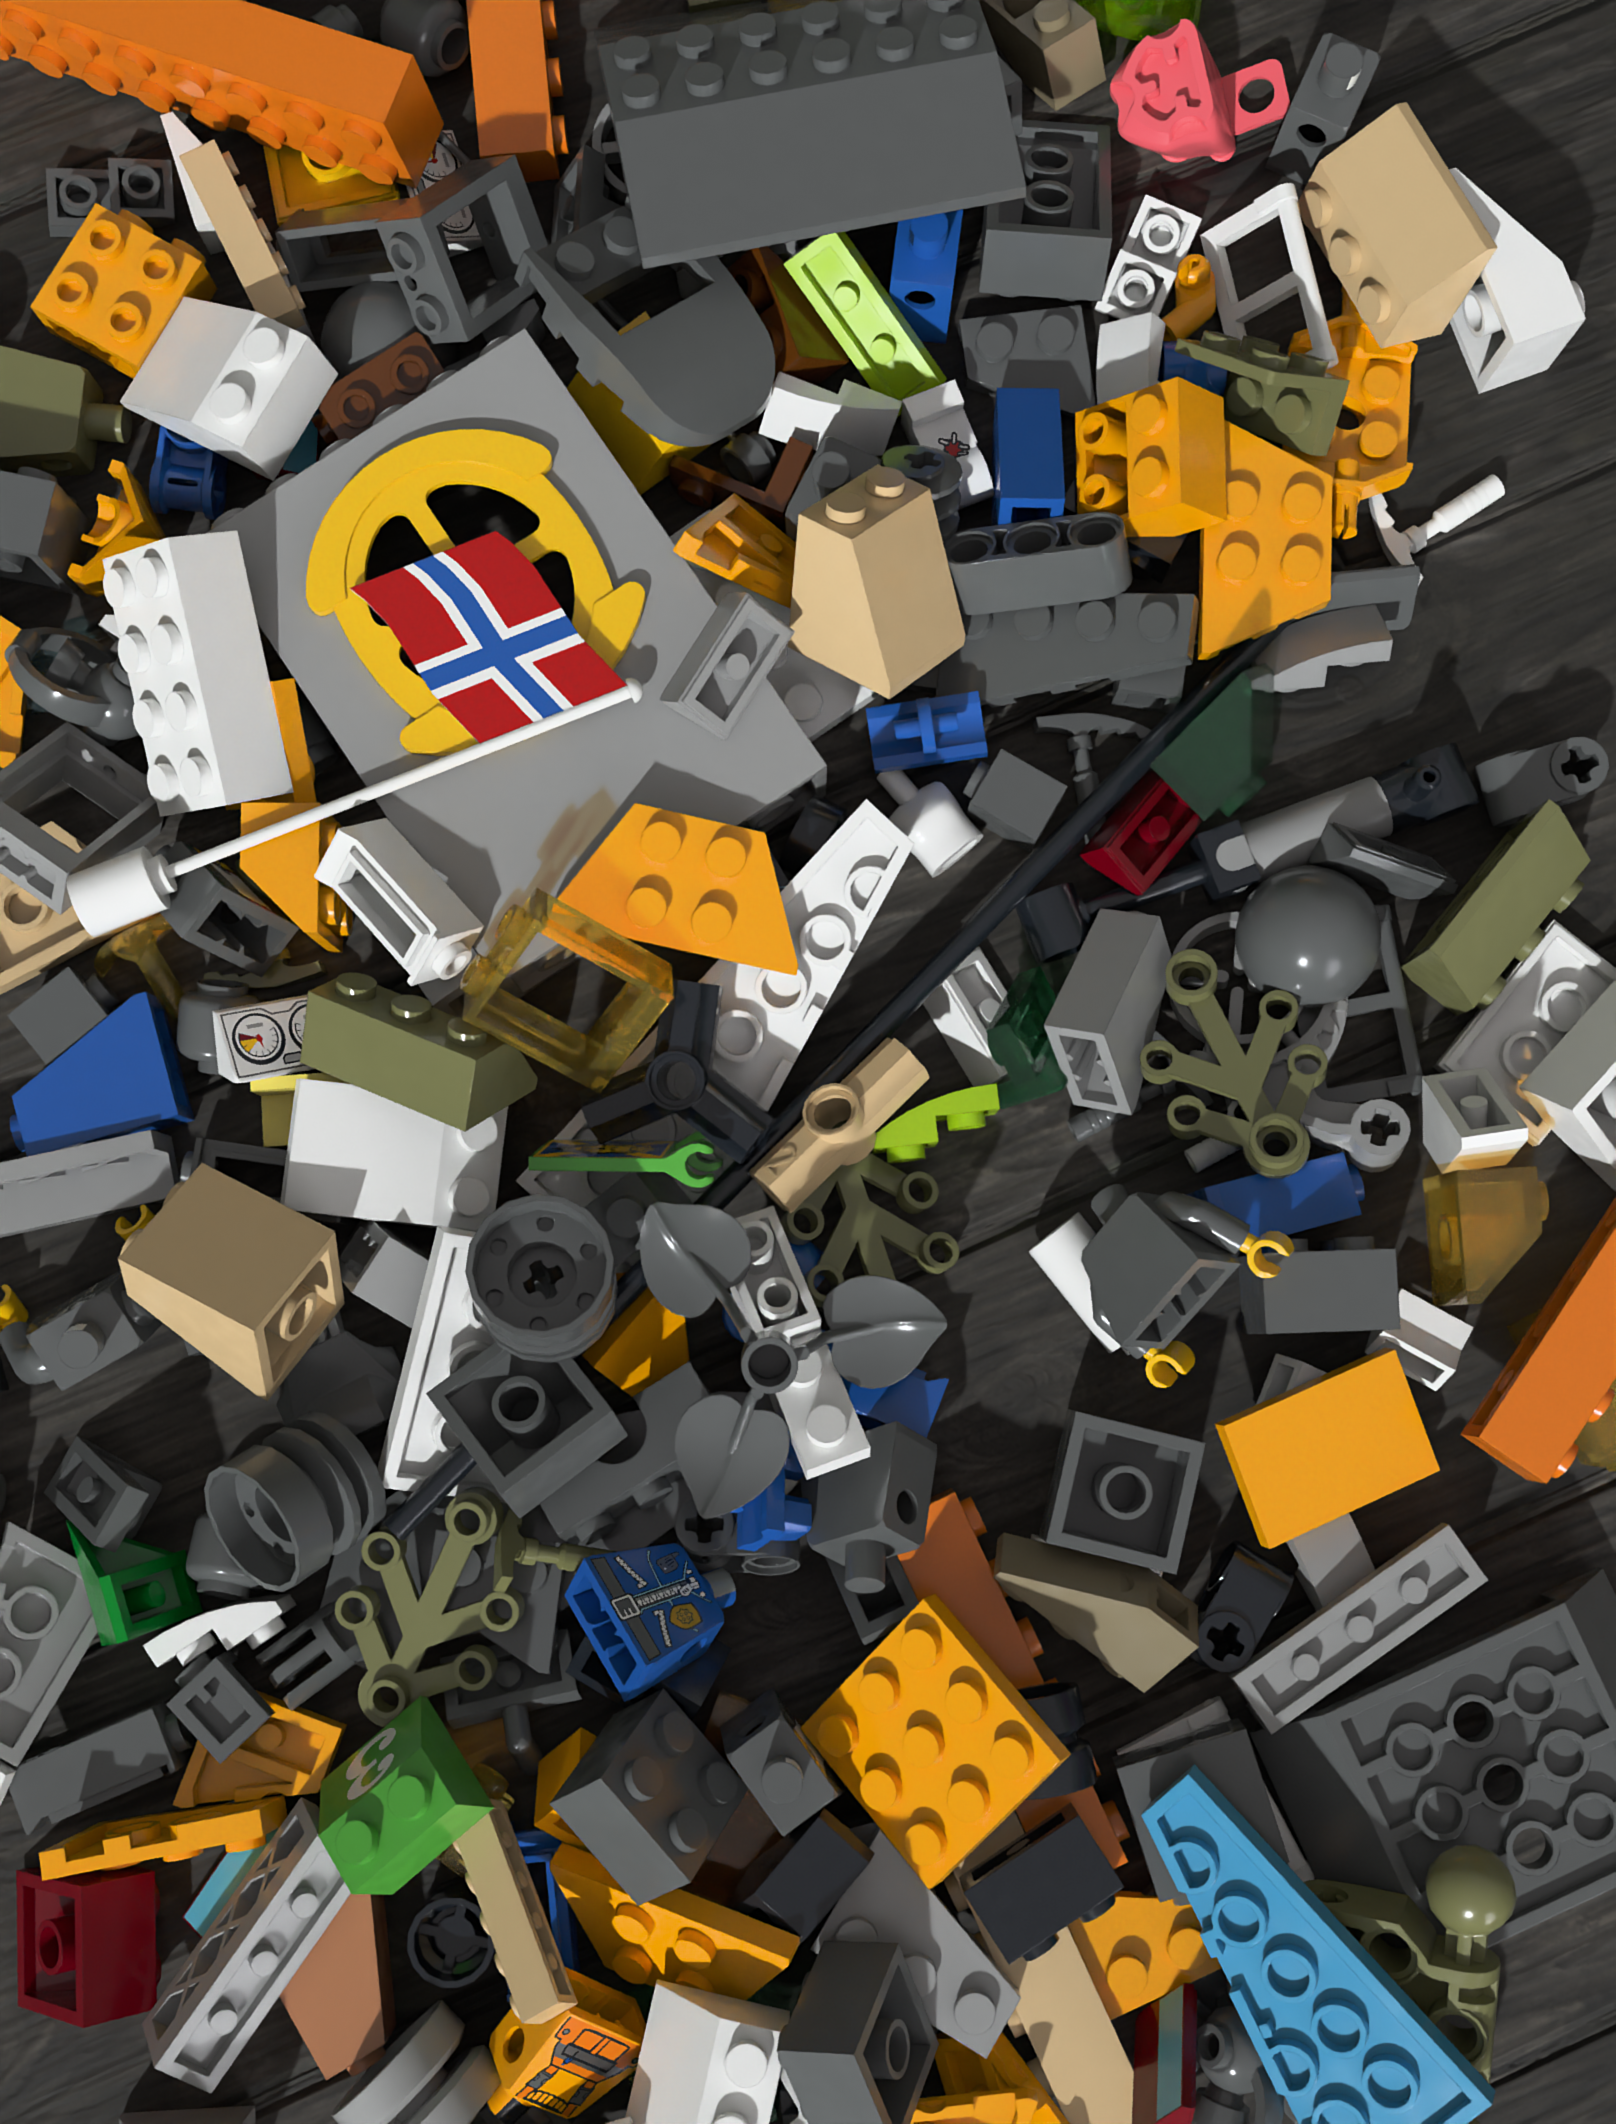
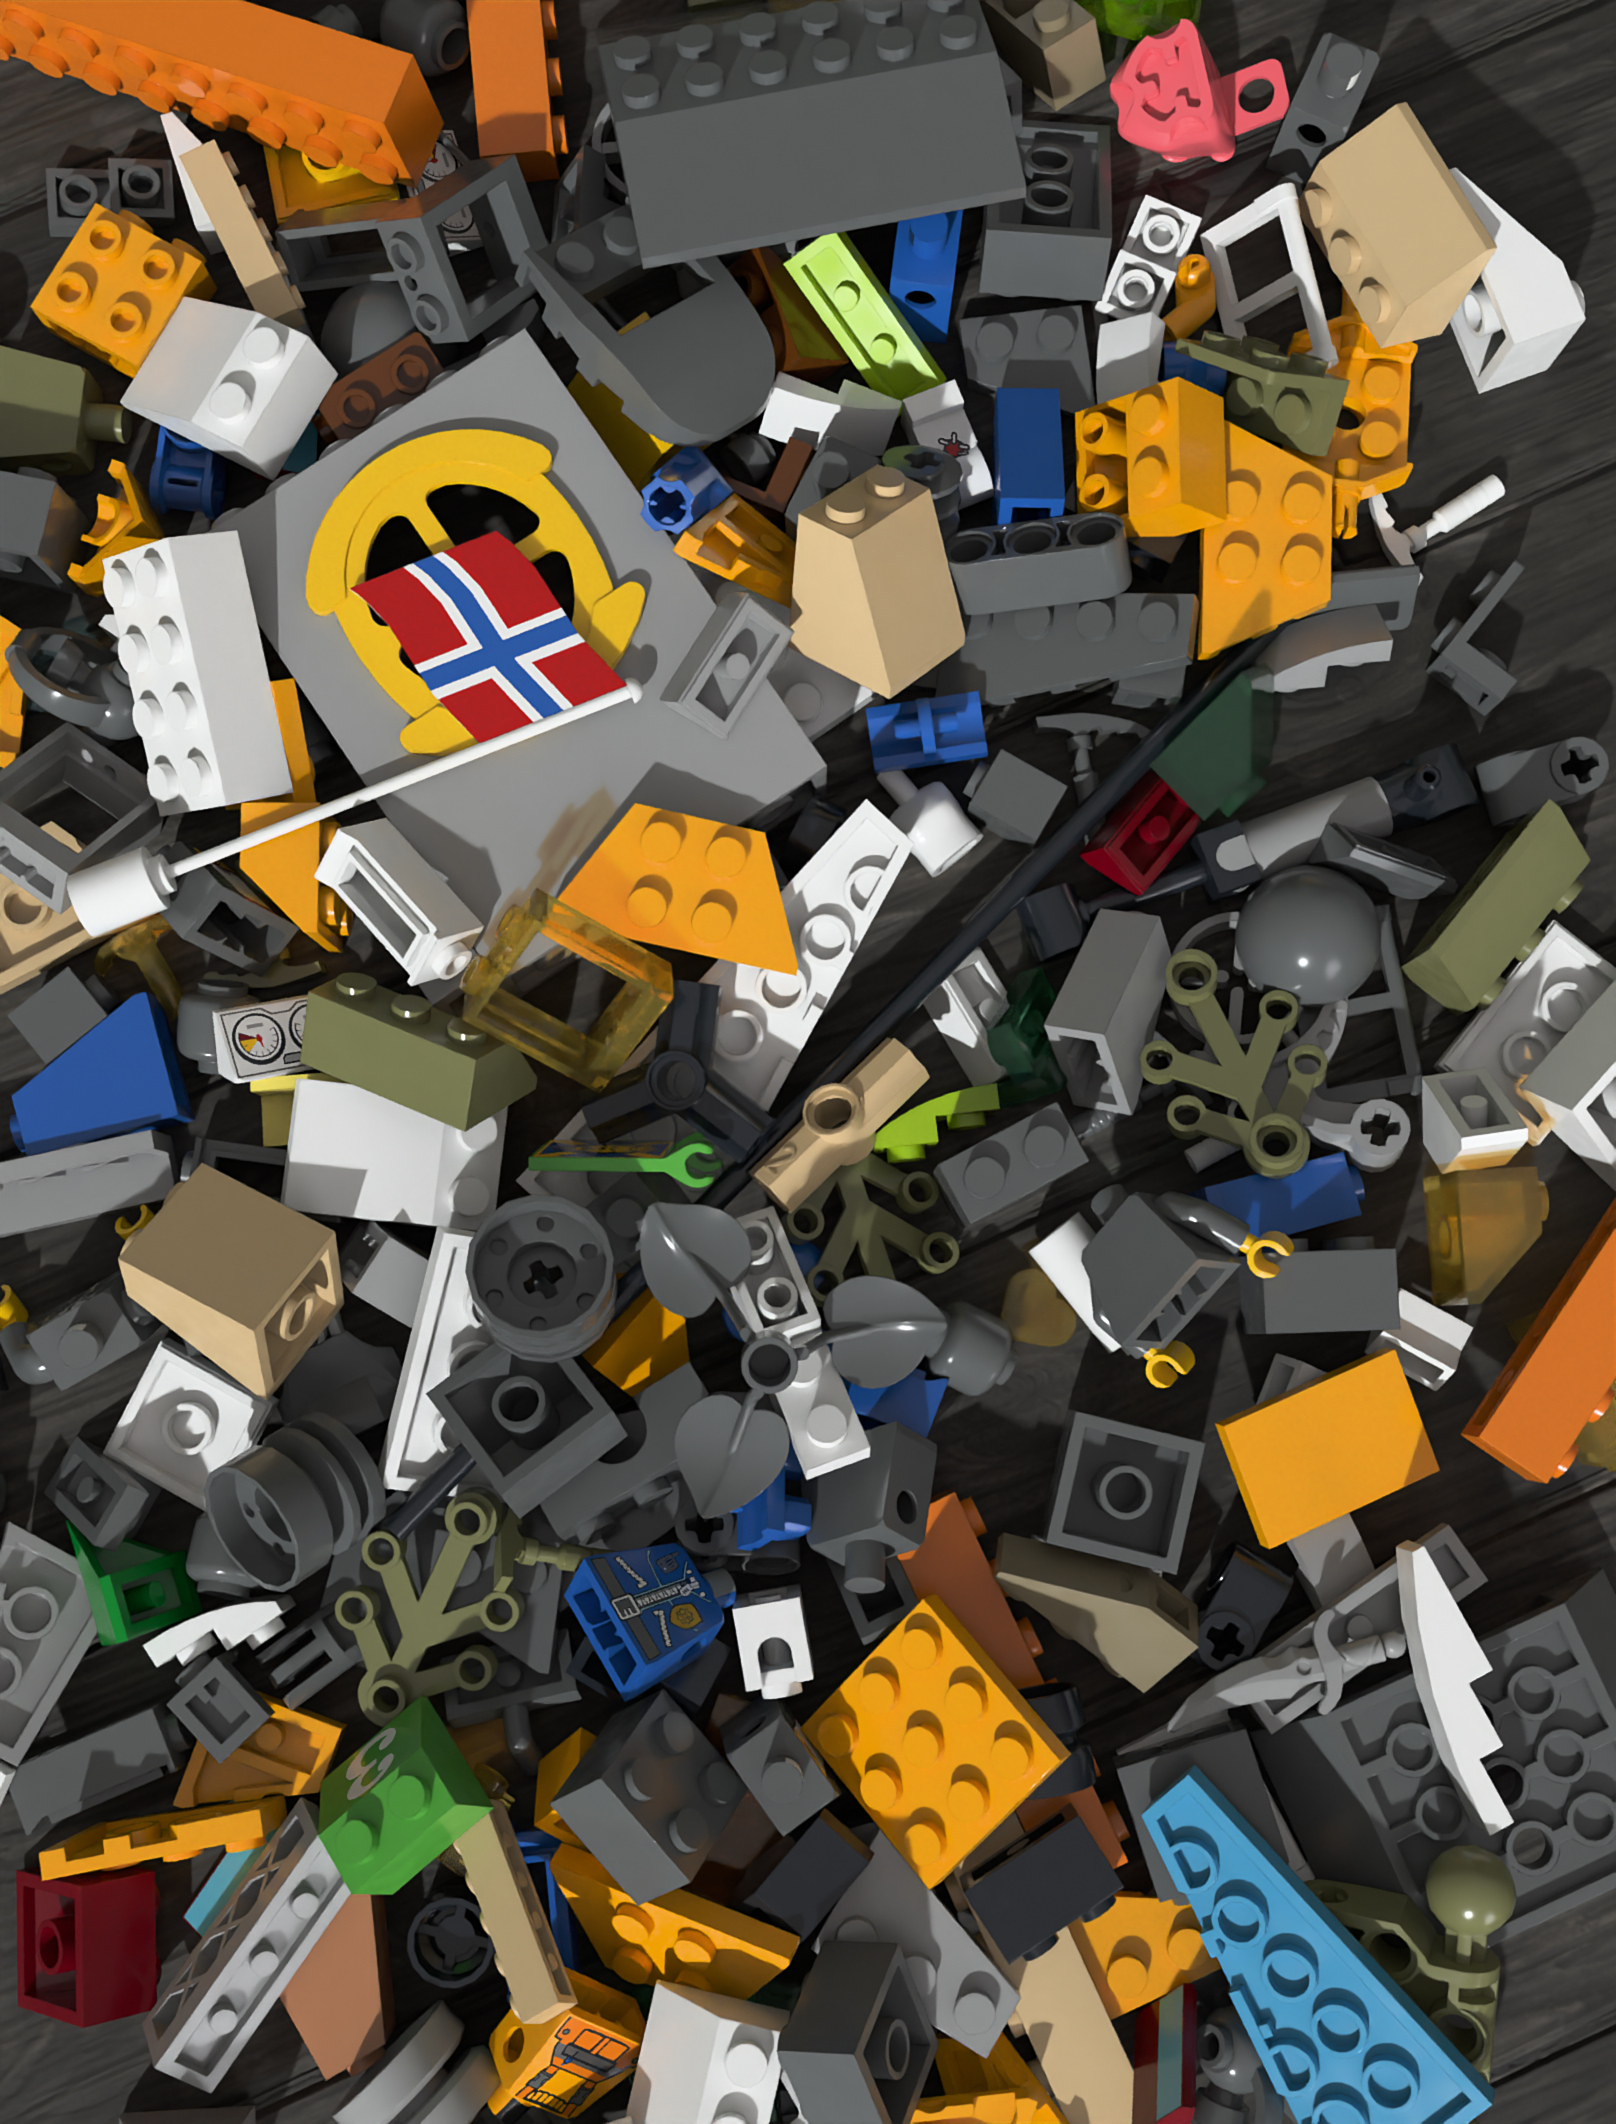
(186, 1422): none -> white tile
(683, 491): none -> blue piece
(776, 1621): none -> white brick
(971, 1350): none -> dark grey head
(1008, 1166): none -> dark grey brick
(1035, 1311): none -> clear yellow tile
(1289, 1672): none -> light grey piece
(1443, 1665): none -> white slope
(1469, 672): none -> dark grey bracket

